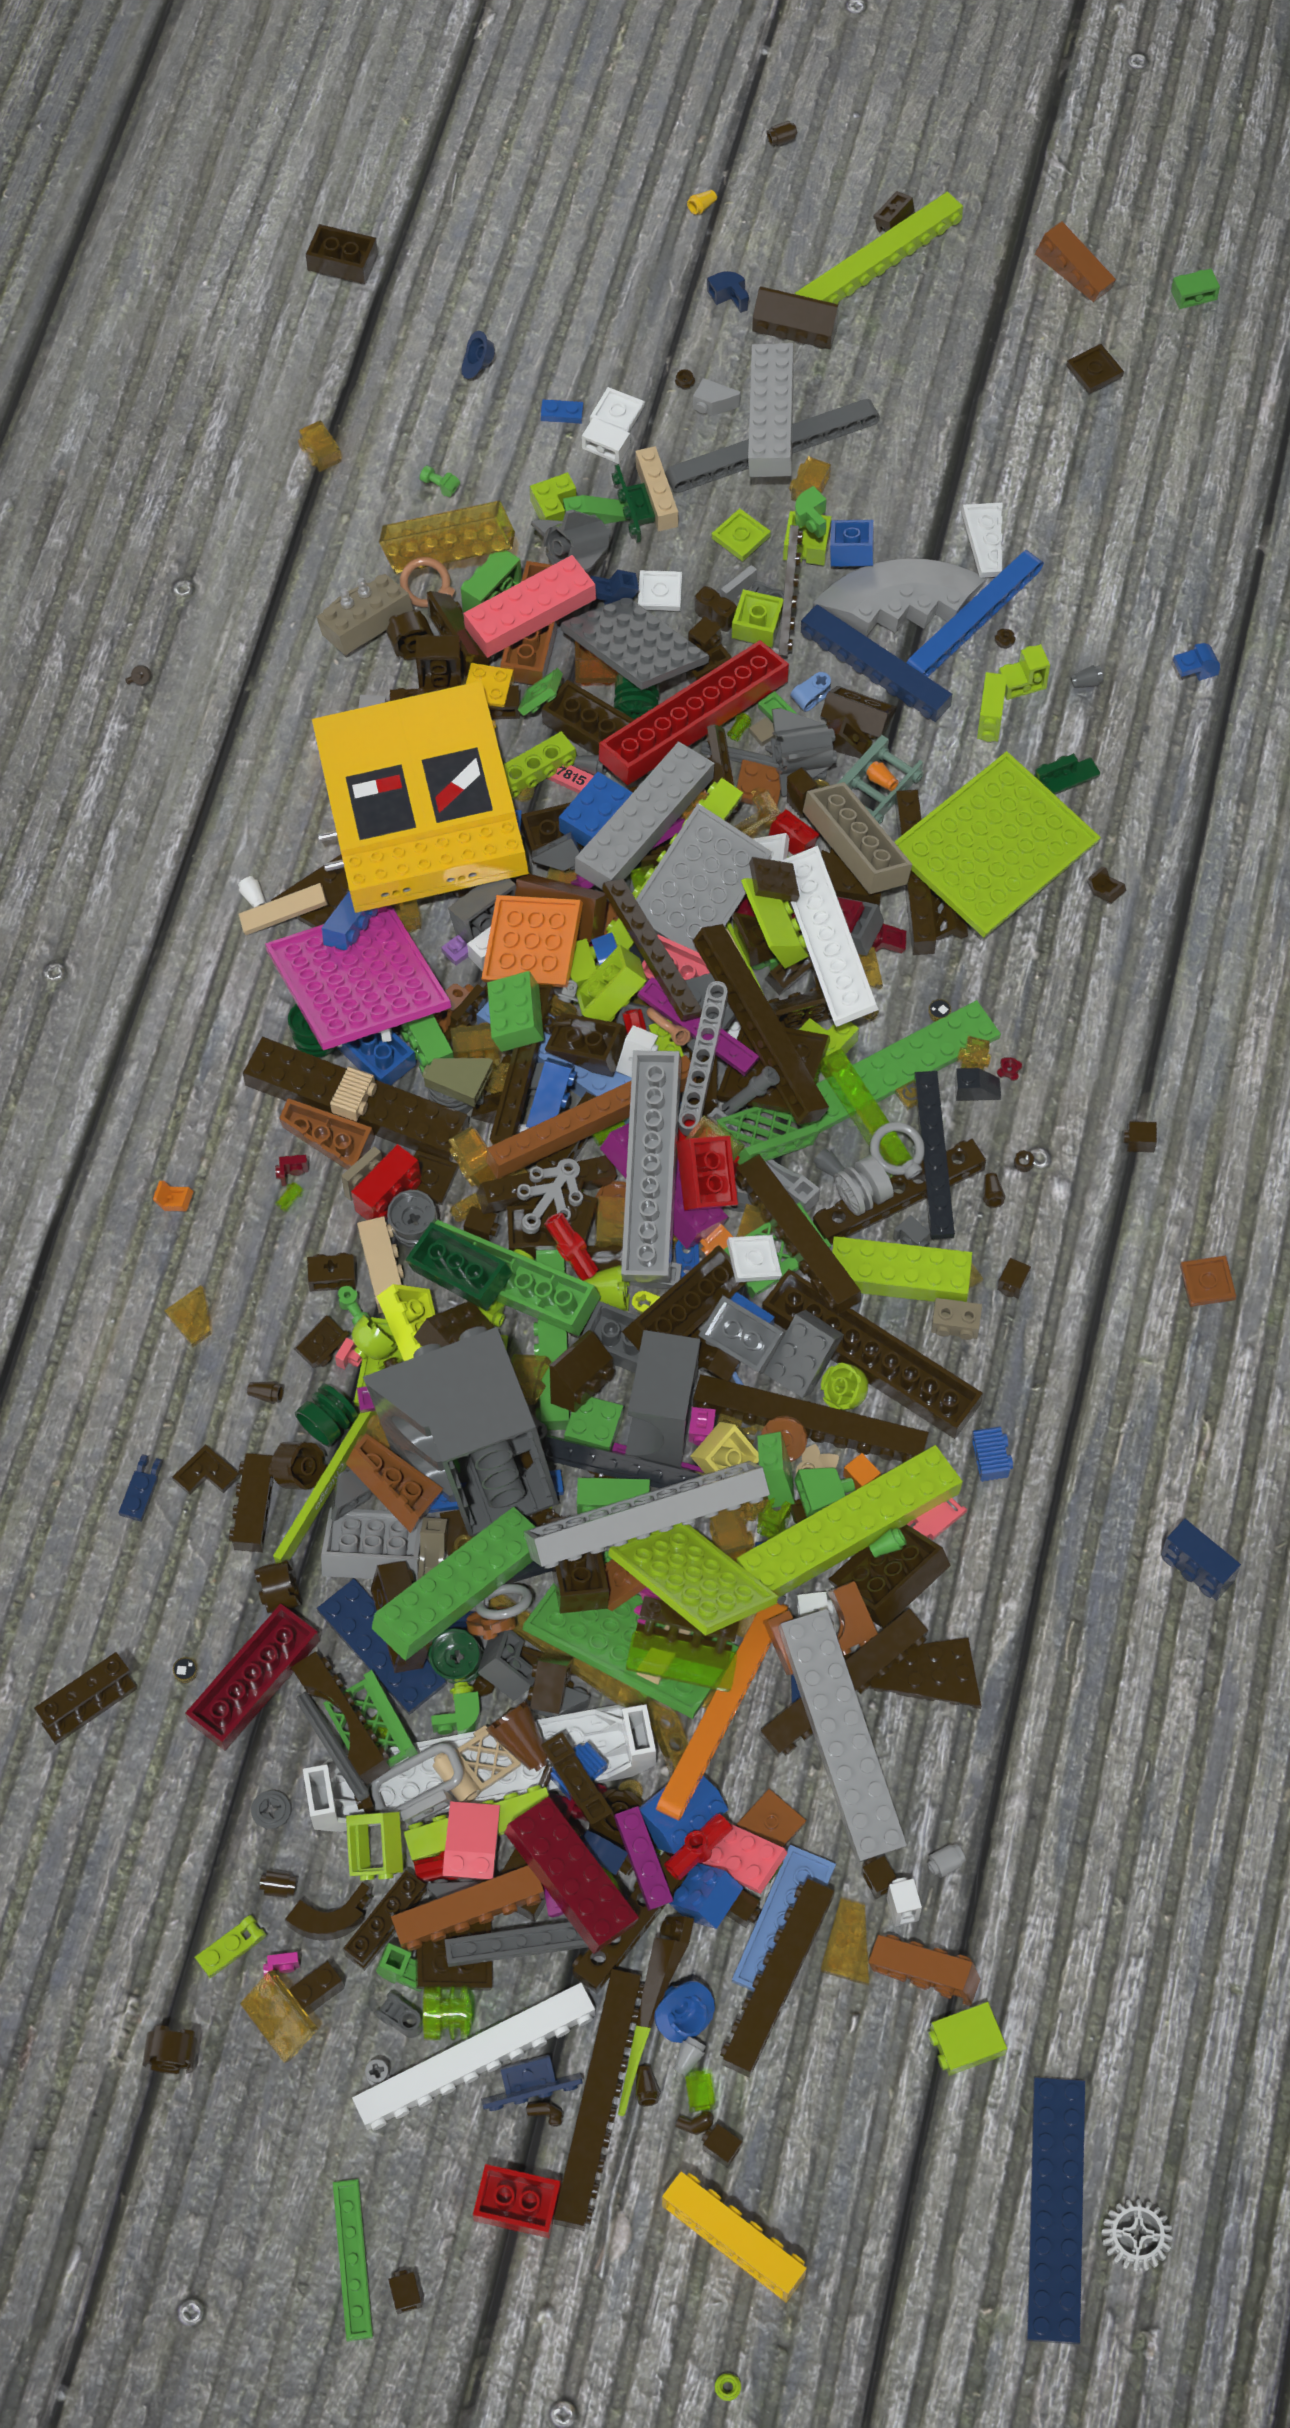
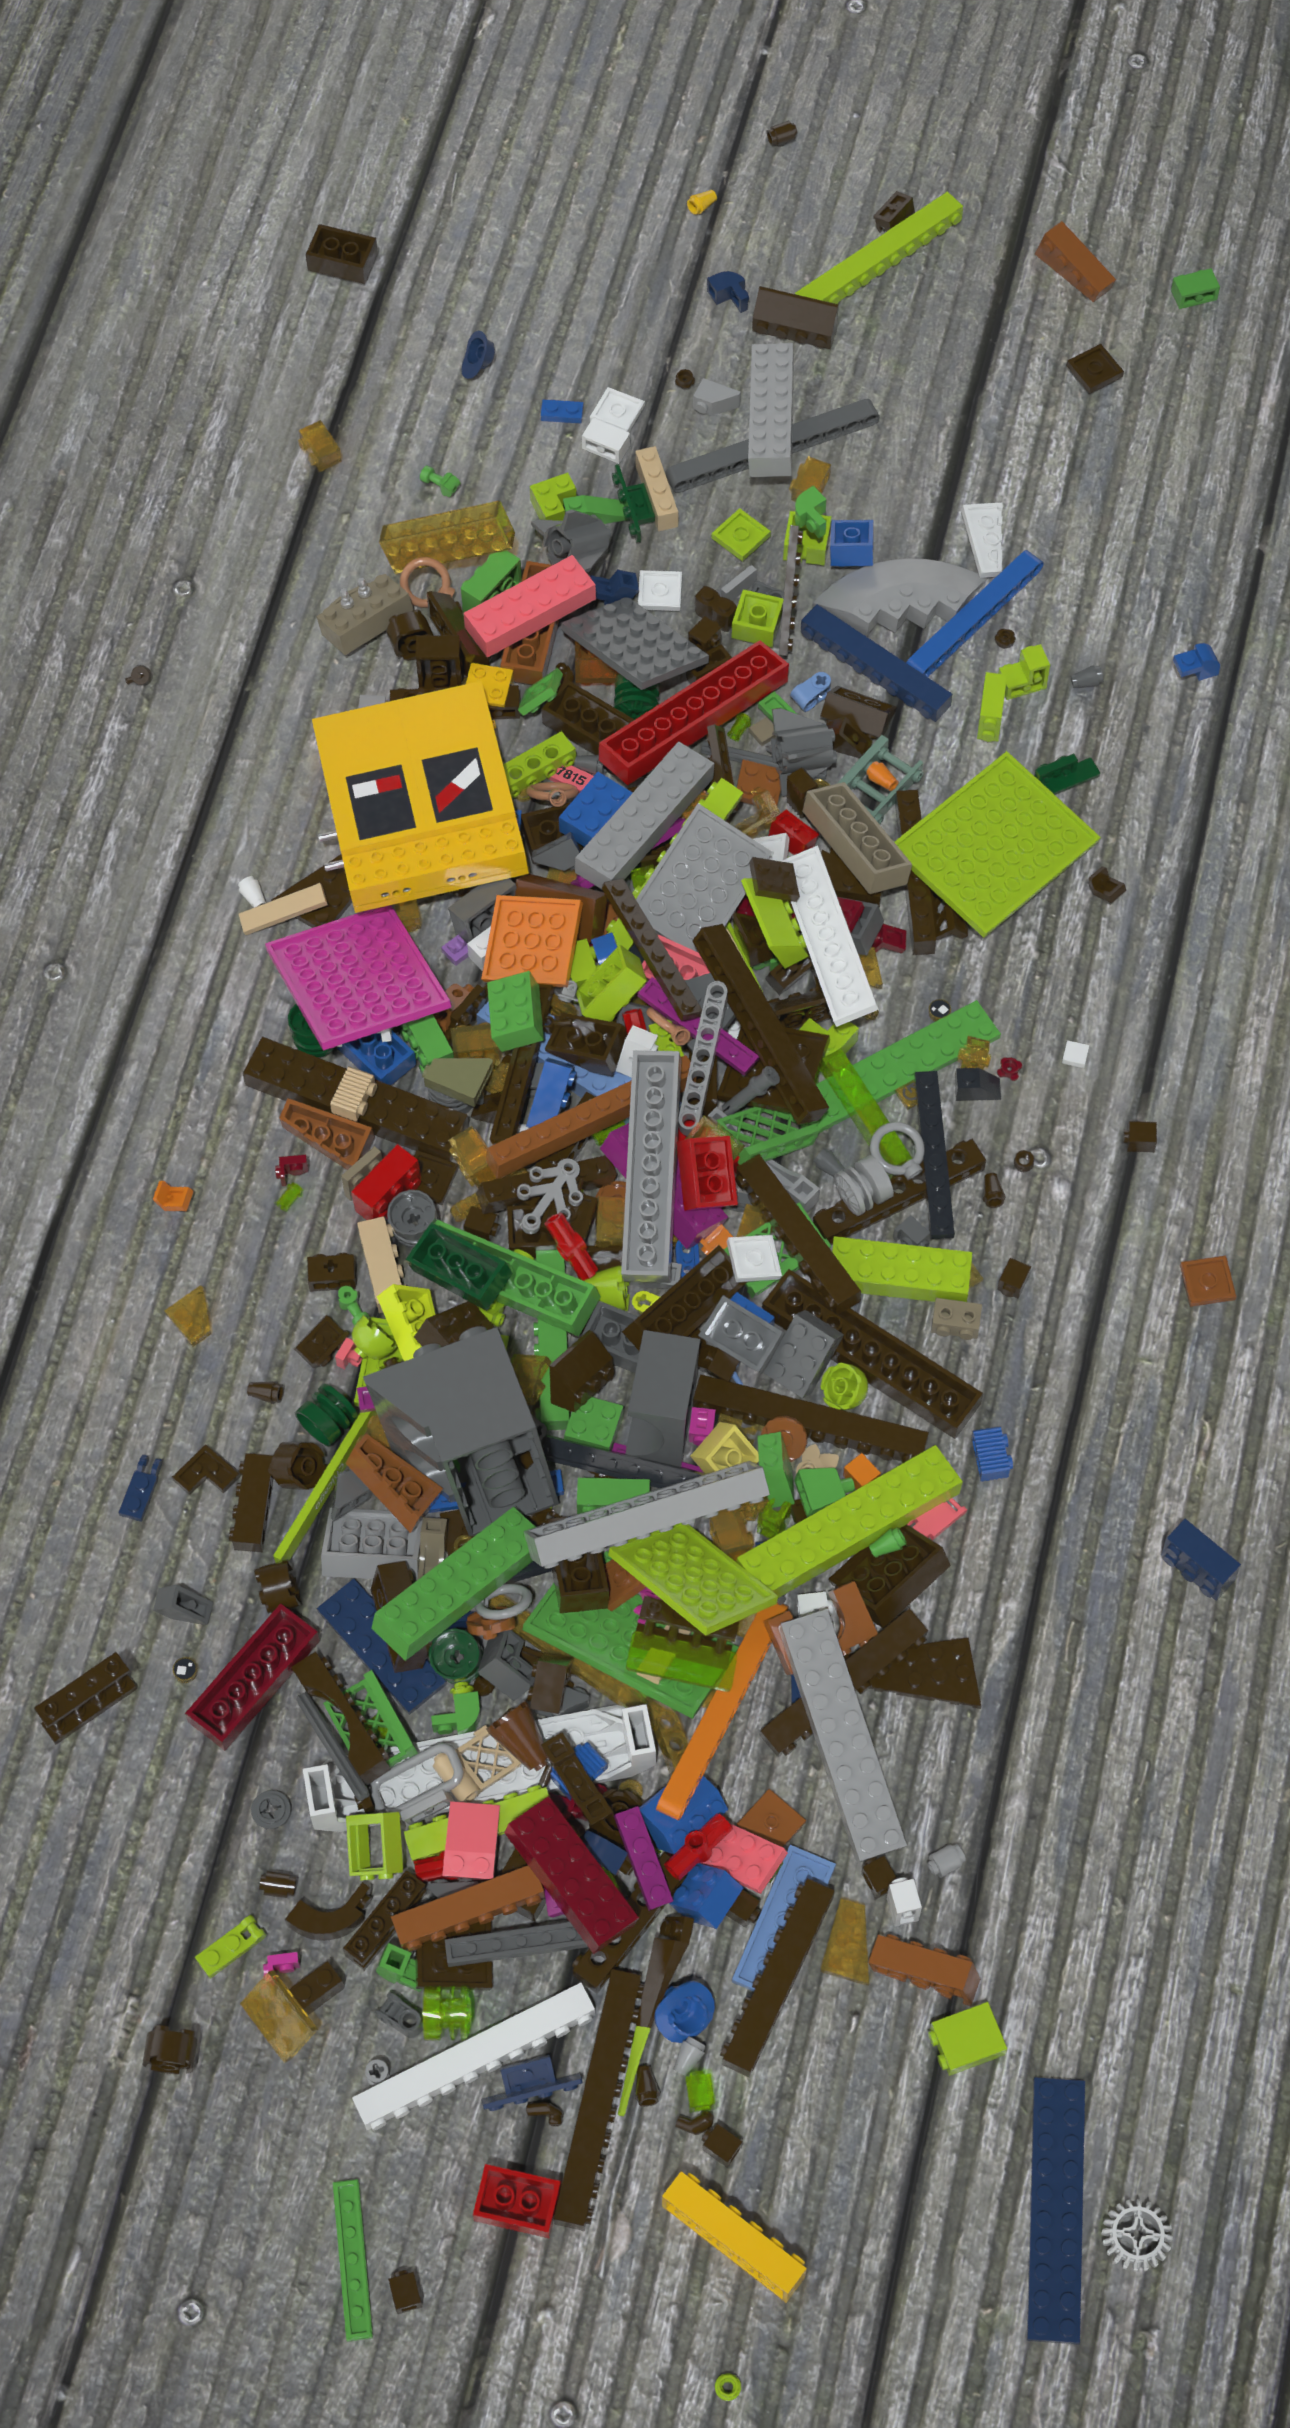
(182, 1605): none -> dark grey slope
(345, 925): blue brick -> none
(566, 792): none -> nougat piece
(567, 673): none -> dark brown arm
(1075, 1054): none -> white tile

